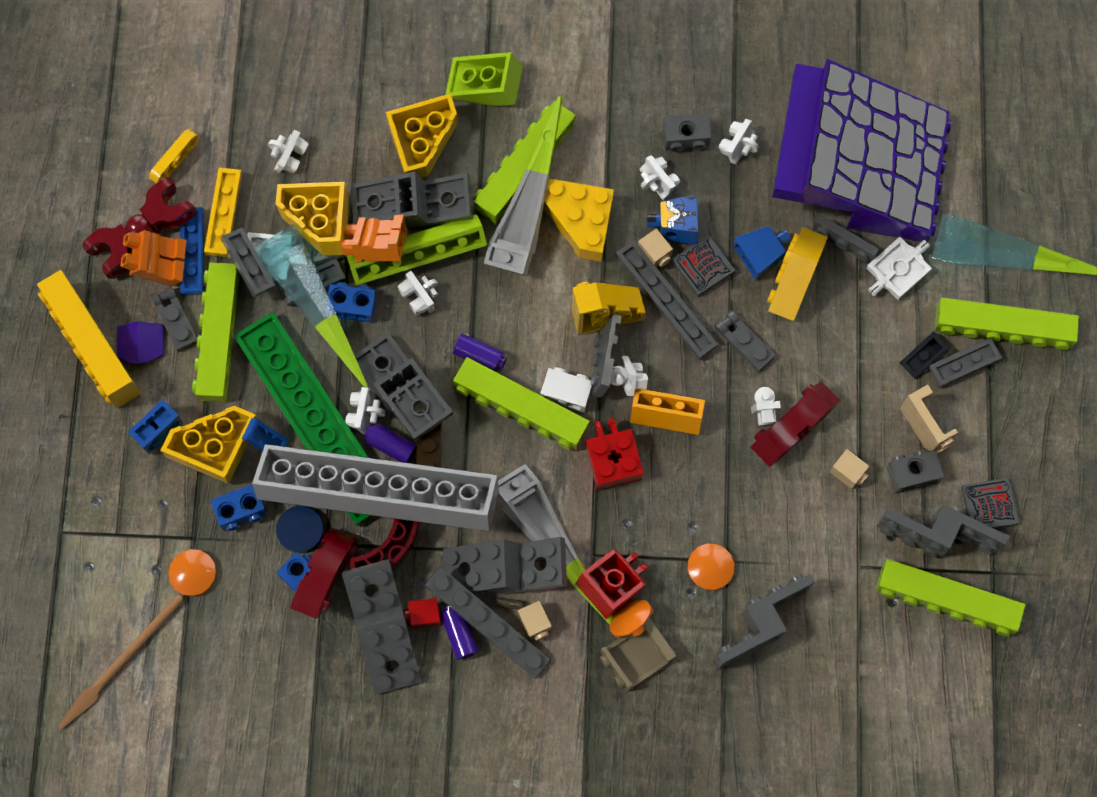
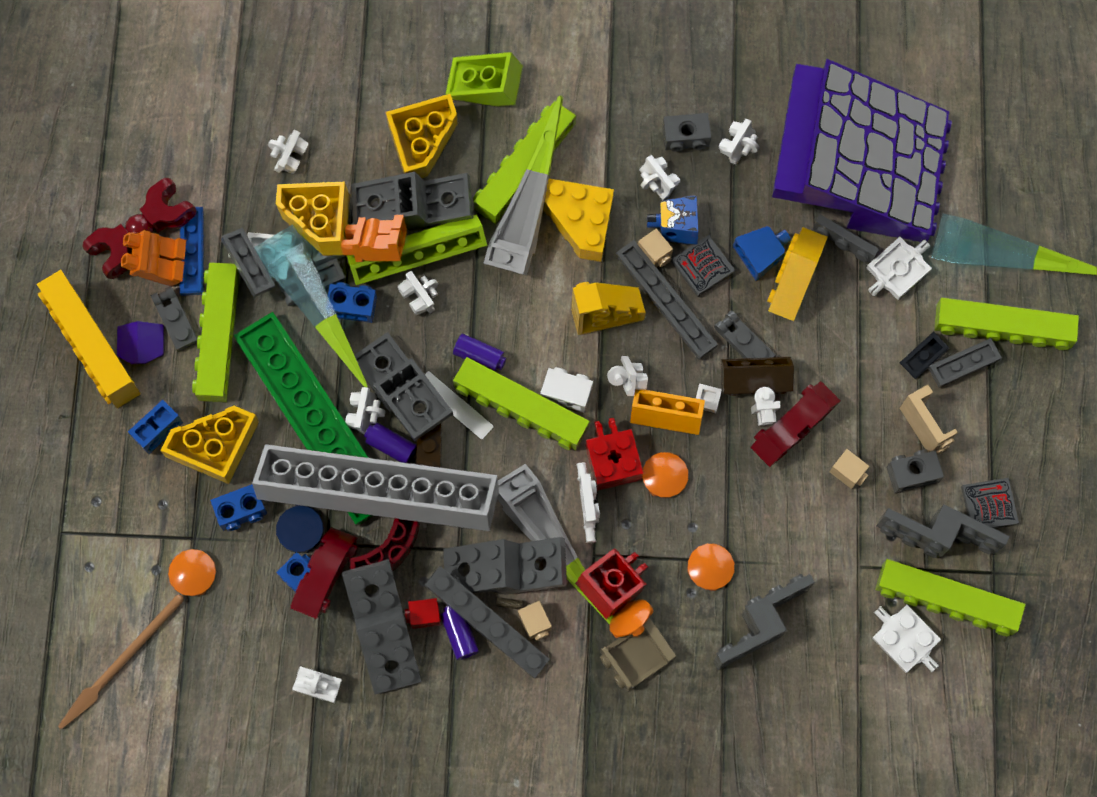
(174, 156): yellow beam -> none
(222, 210): yellow plate -> none
(260, 434): blue plate -> none
(317, 684): none -> white hips
(461, 409): none -> white sticker
(588, 494): none -> white plate
(602, 362): dark grey wing -> none
(665, 474): none -> orange dish
(710, 395): none -> white tile
(750, 374): none -> dark brown brick
(906, 639): none -> white plate

